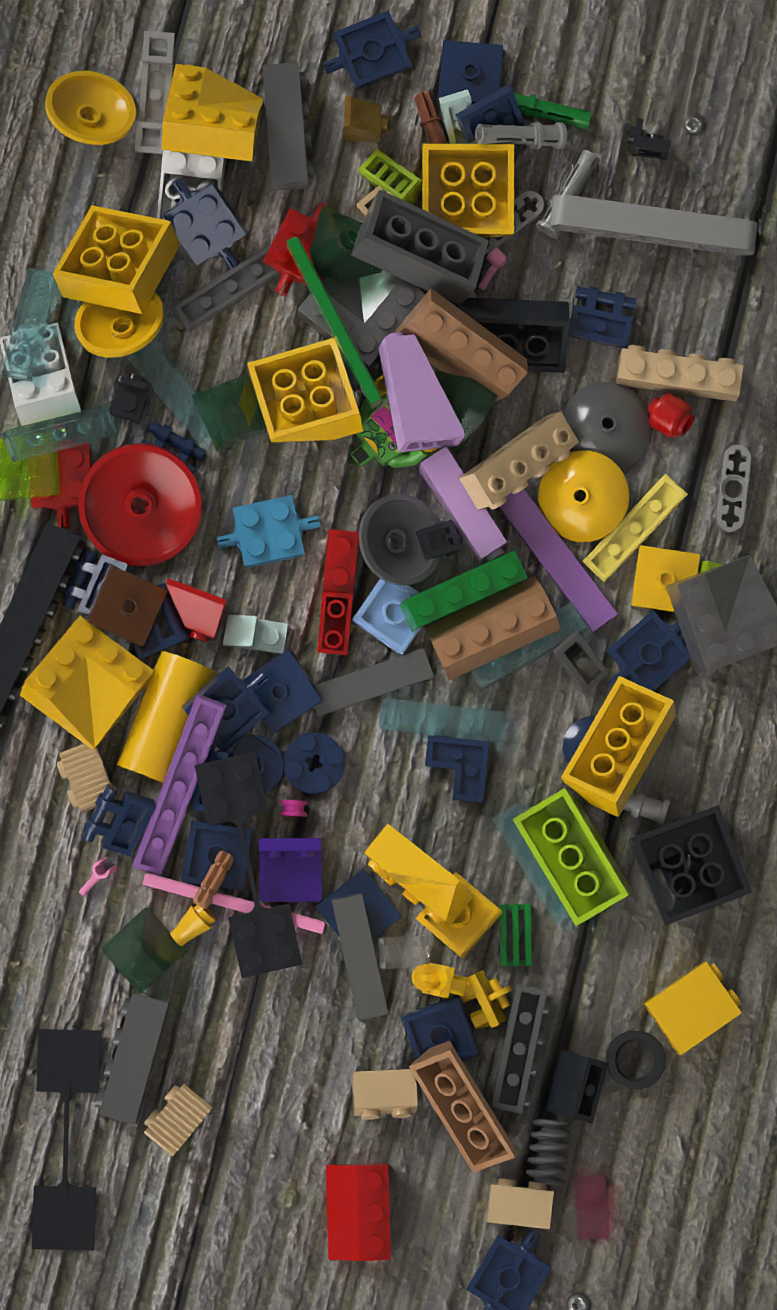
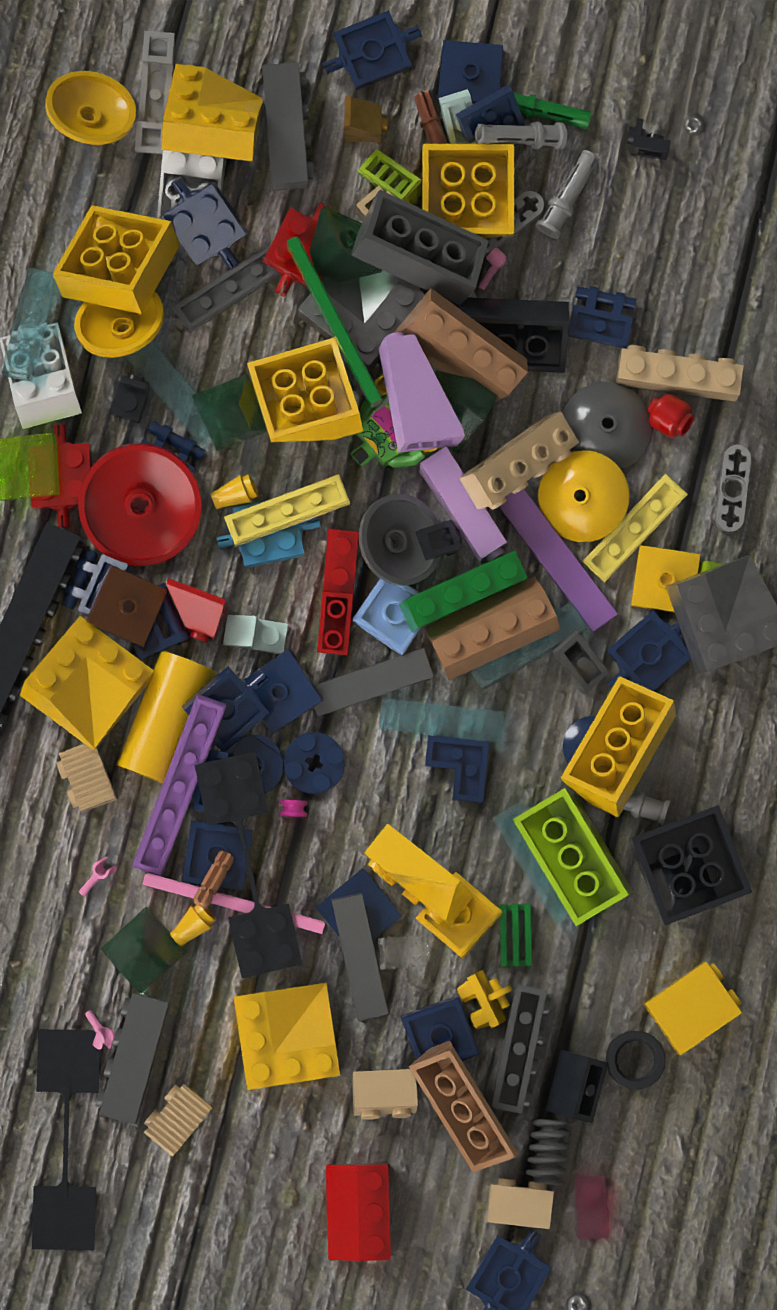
(59, 433): clear light blue tile -> none
(103, 1034): none -> bright pink hand
(127, 824): dark blue plate -> none
(235, 492): none -> yellow cone
(286, 1036): none -> yellow slope
(287, 510): none -> light yellow tile
(290, 869): dark purple bracket -> none
(438, 980): yellow hips -> none
(653, 225): light grey beam -> none

